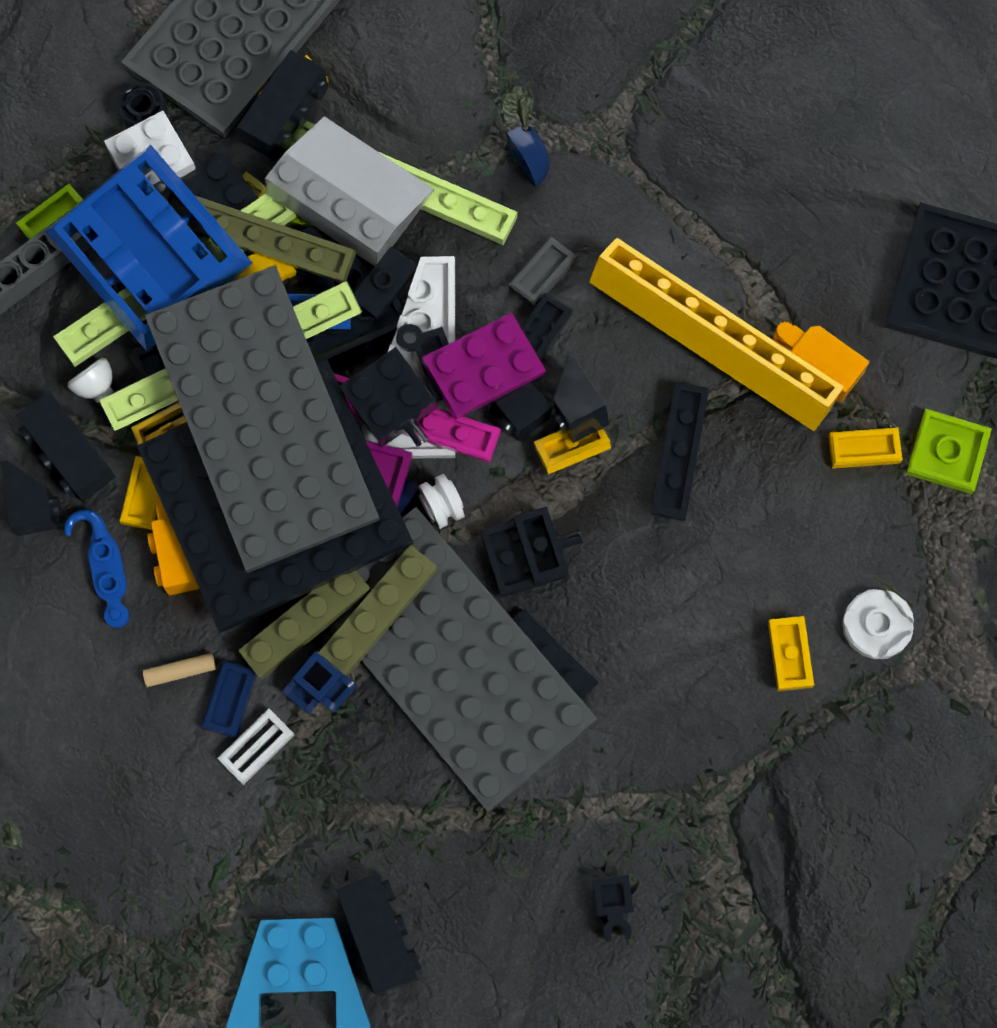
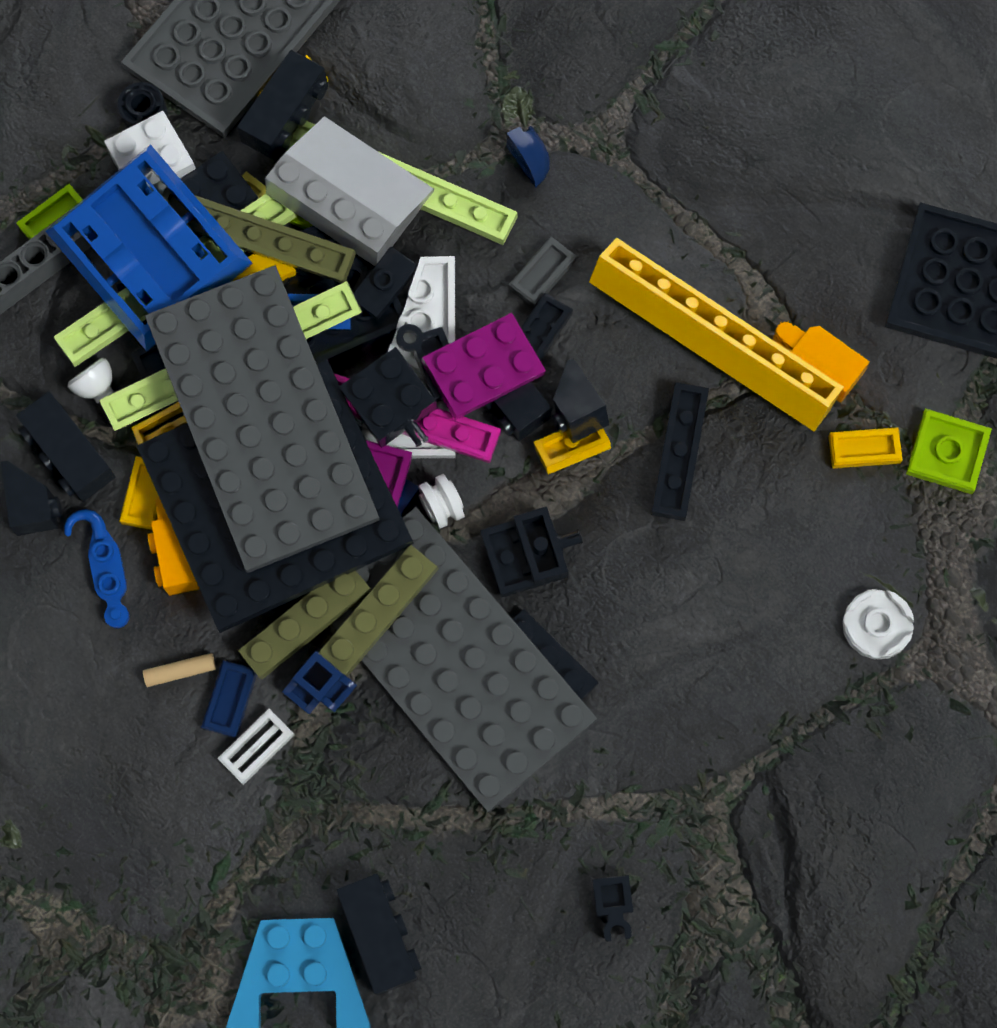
(790, 653): yellow plate -> none

